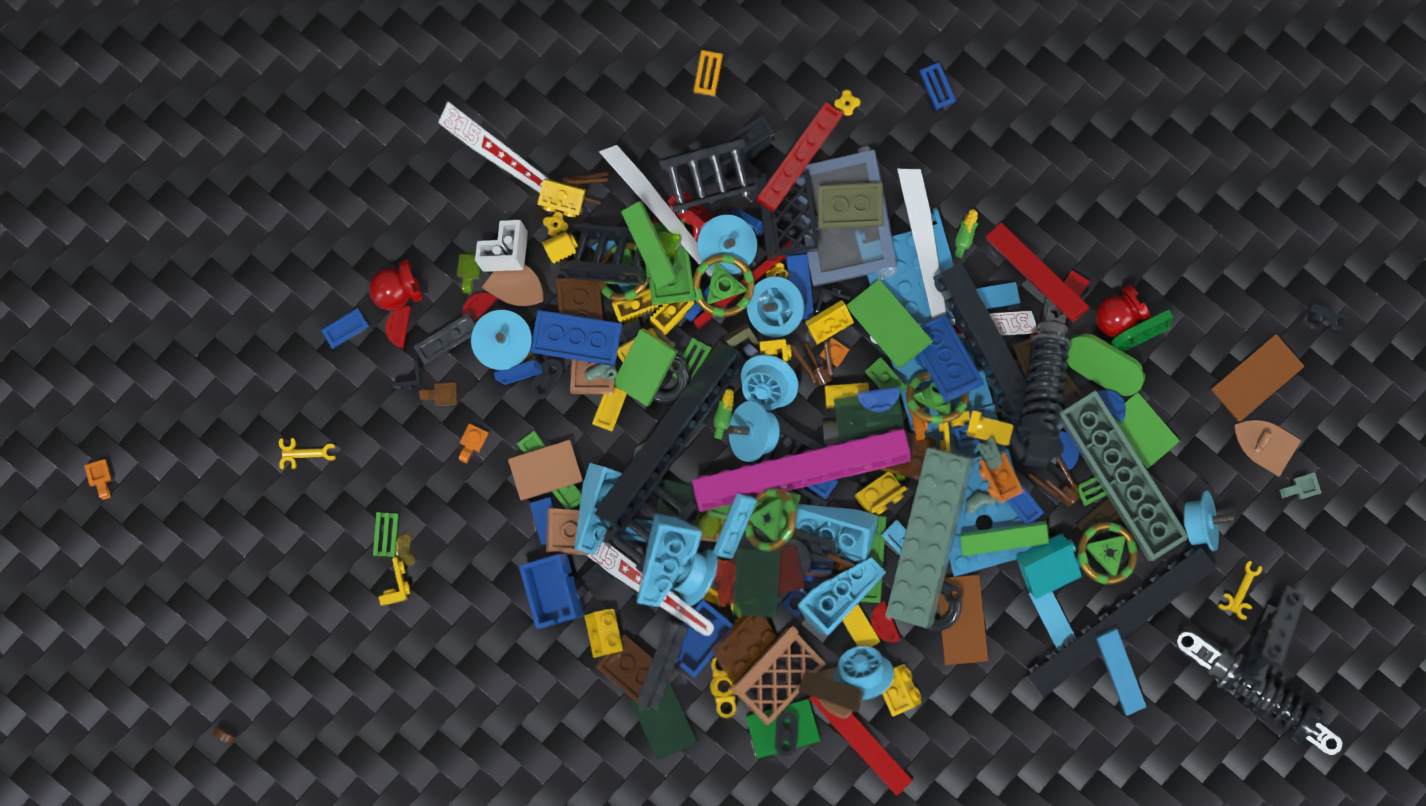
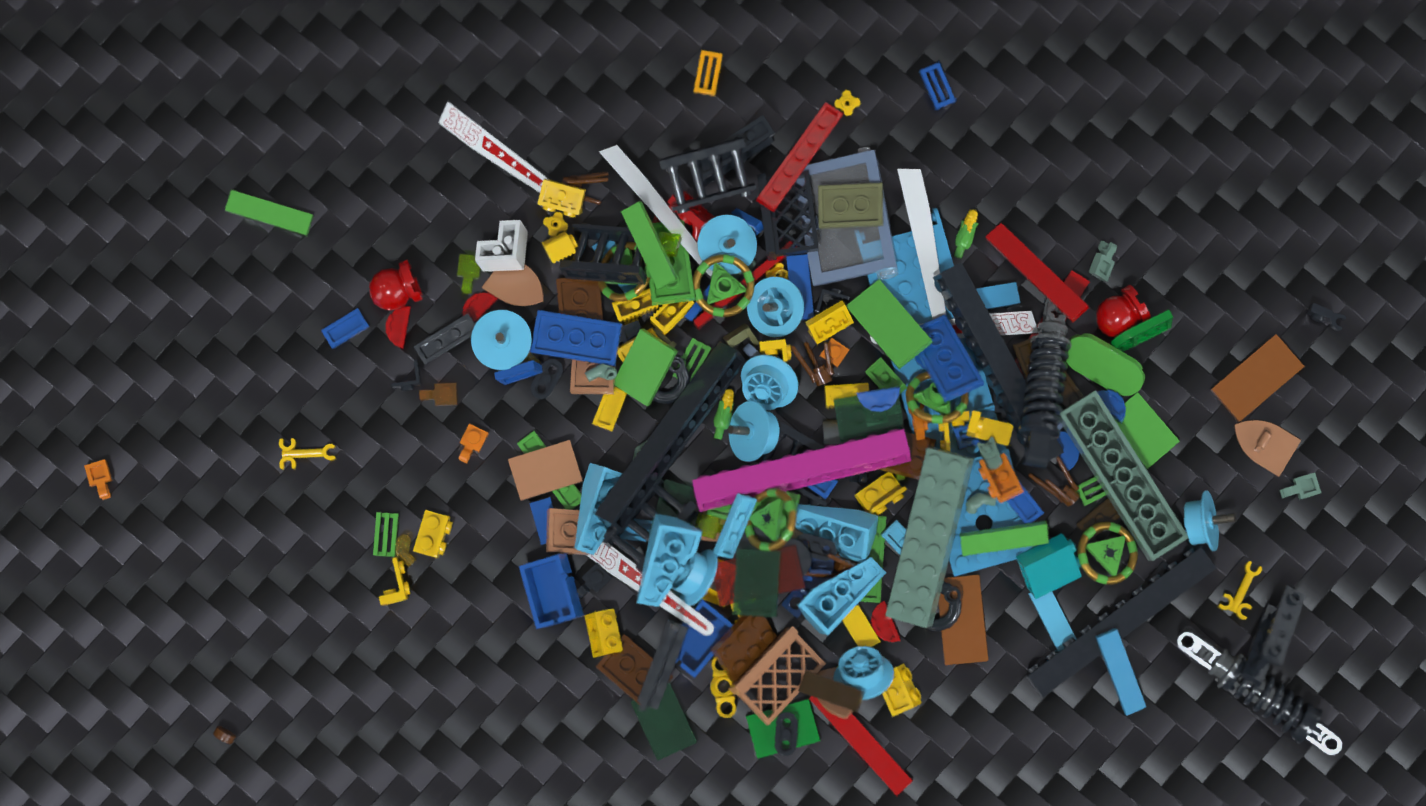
(269, 212): none -> bright green tile
(432, 534): none -> yellow bracket
(1102, 263): none -> sand green plate

